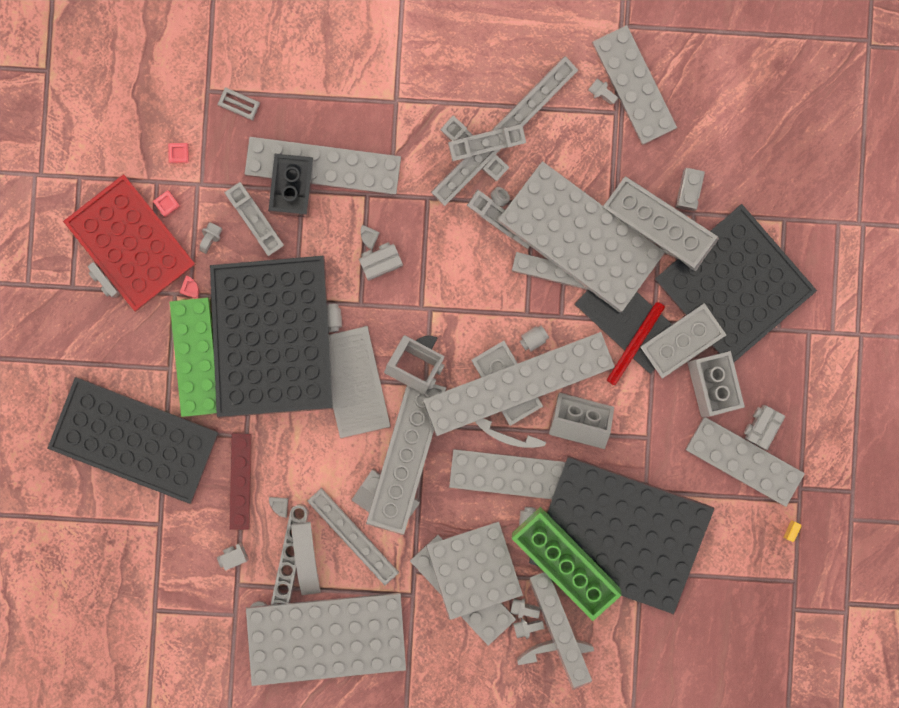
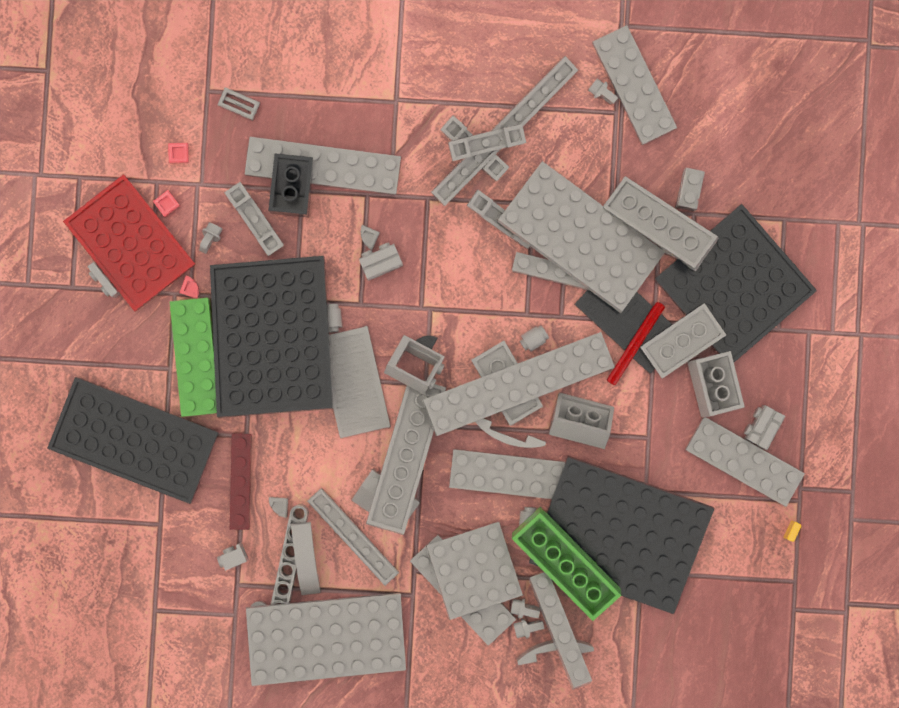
(500, 196): light grey tile -> none

